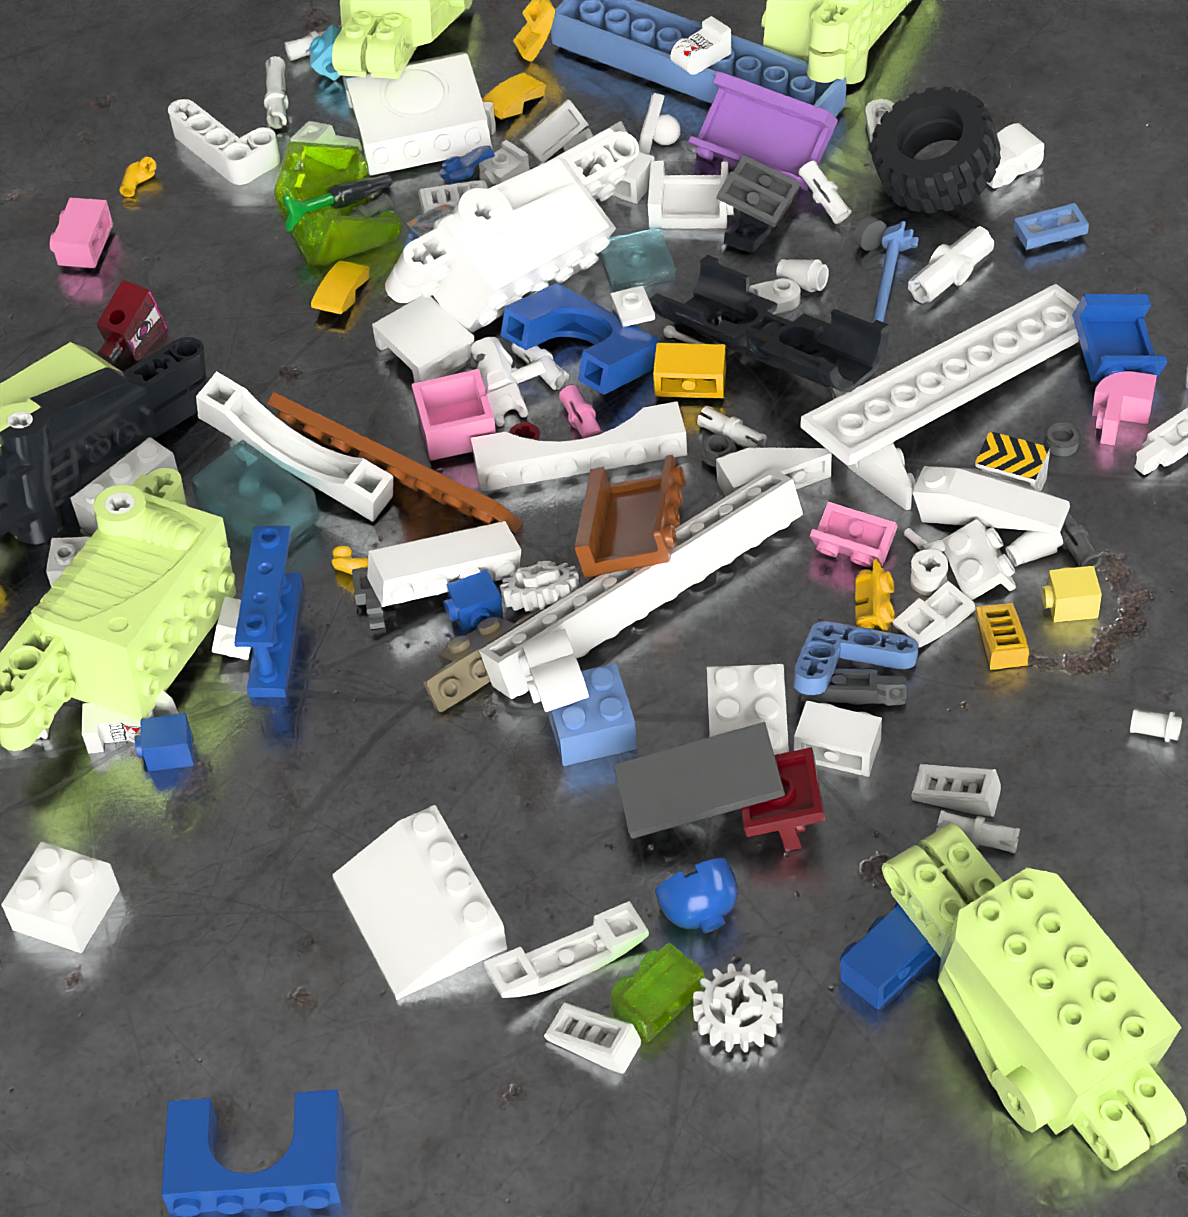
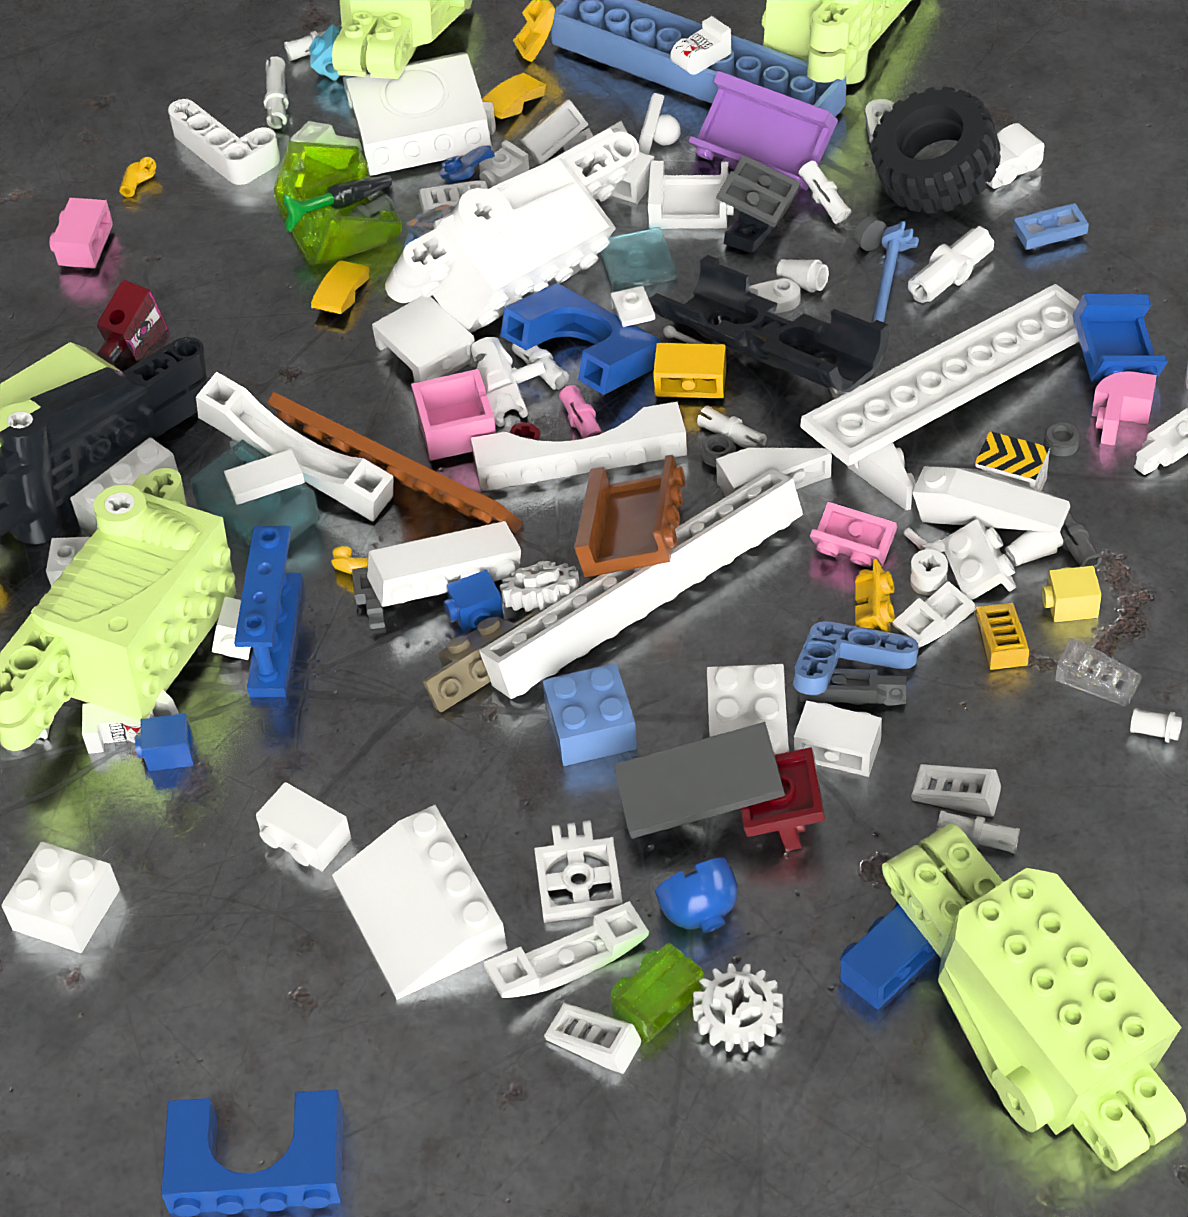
(264, 477): none -> white tile
(303, 827): none -> white brick
(554, 671): white brick -> none
(574, 848): none -> white piece
(1089, 657): none -> clear slope

